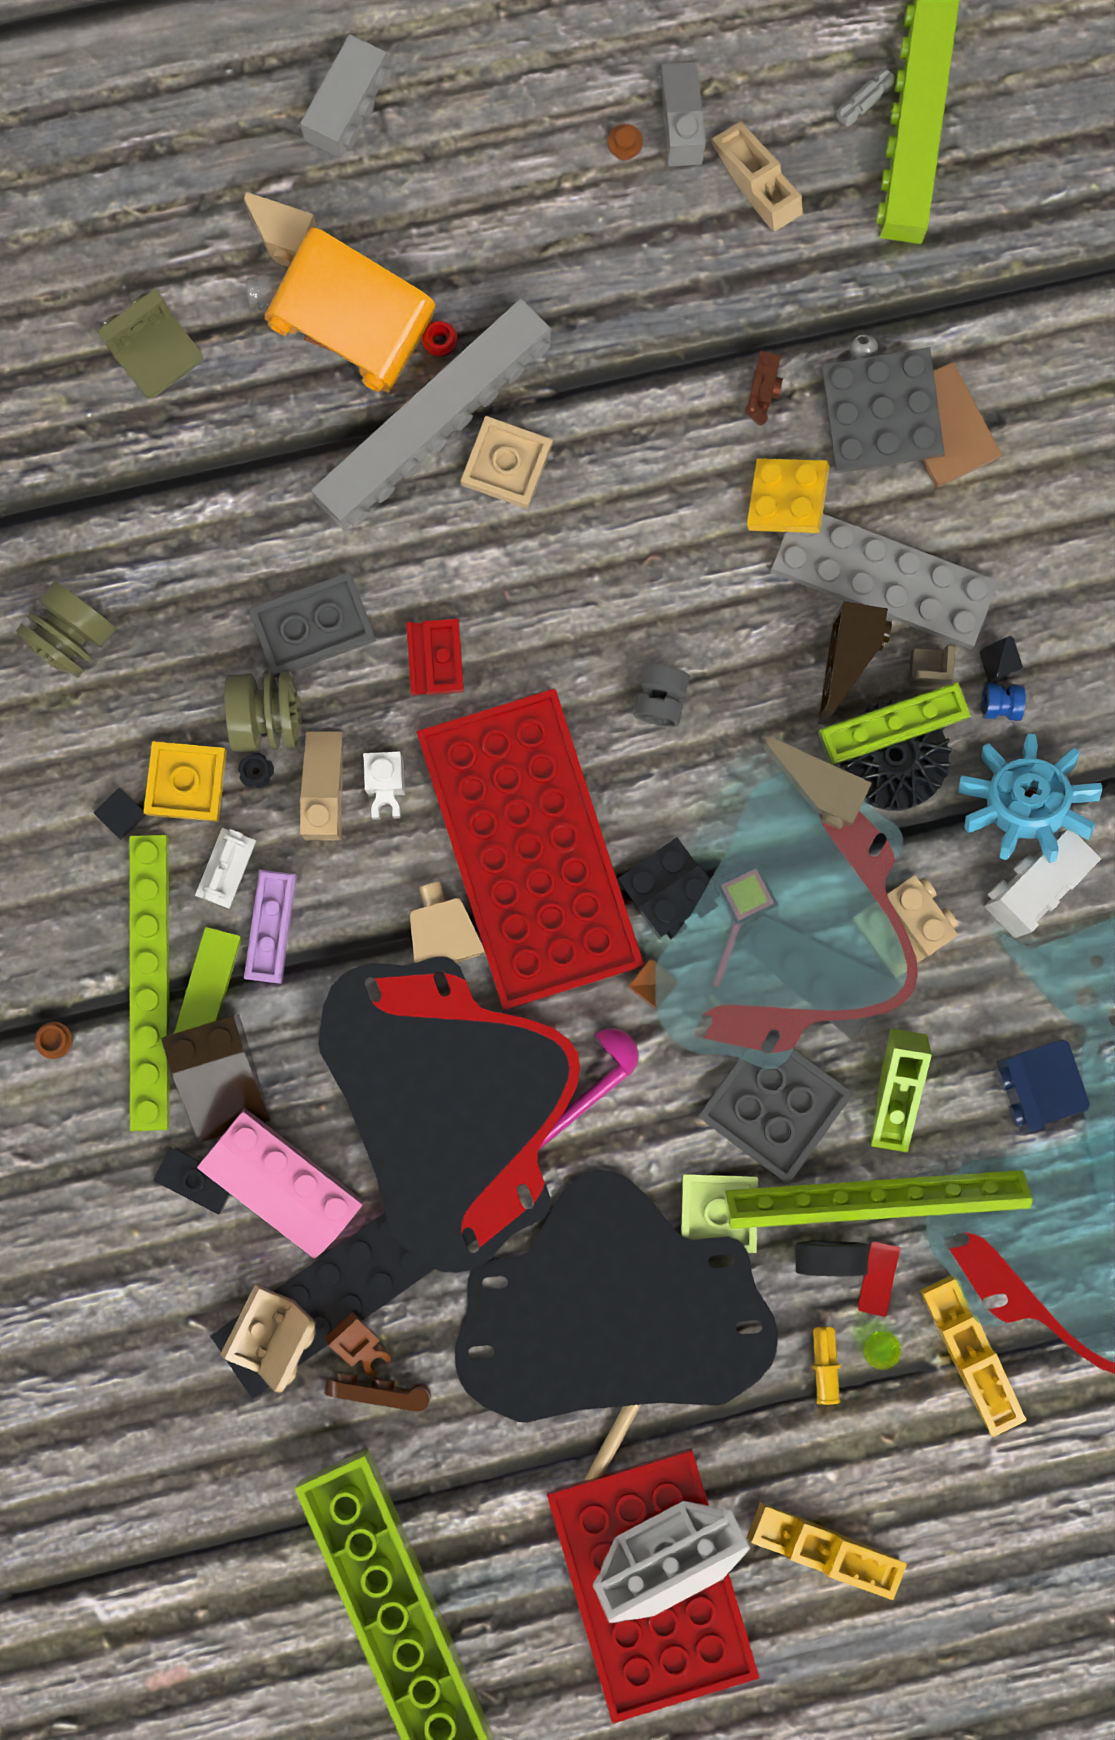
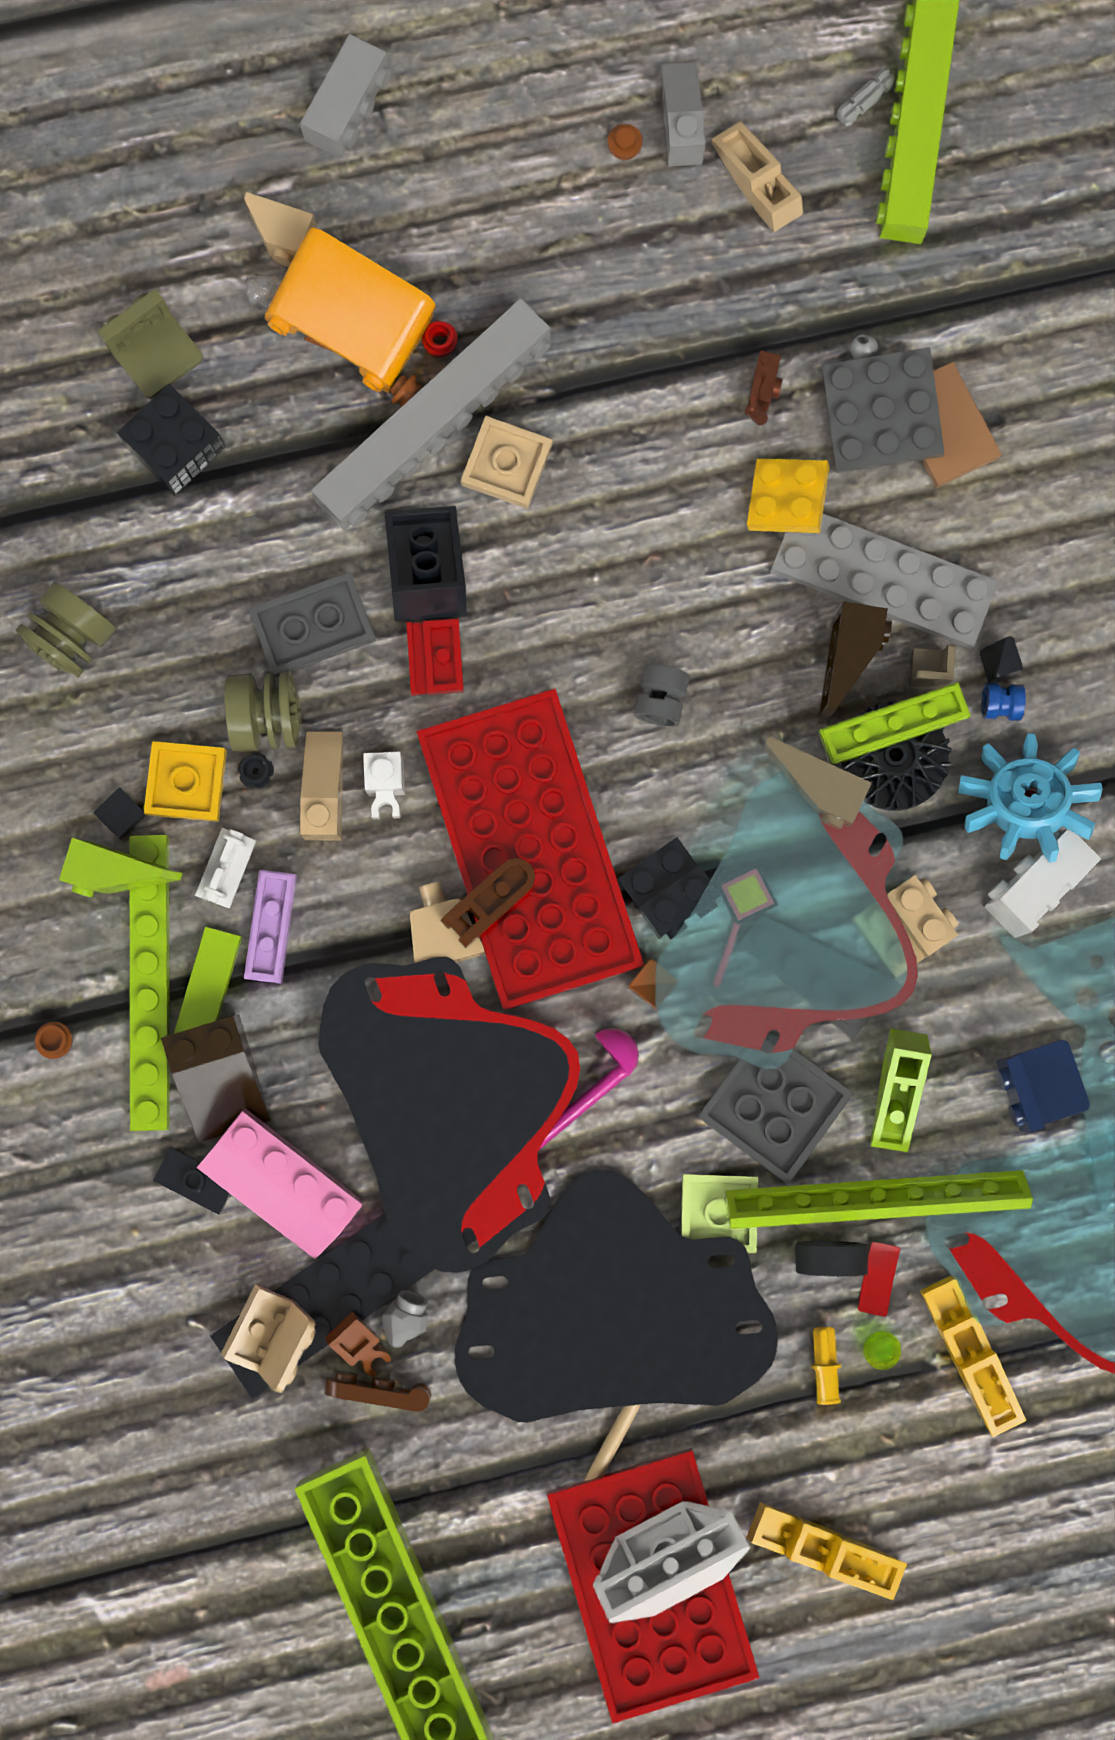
(106, 870): none -> lime slope
(171, 439): none -> black brick
(404, 390): none -> dark orange plate
(405, 1318): none -> light grey rock
(425, 563): none -> black slope
(490, 900): none -> reddish brown plate

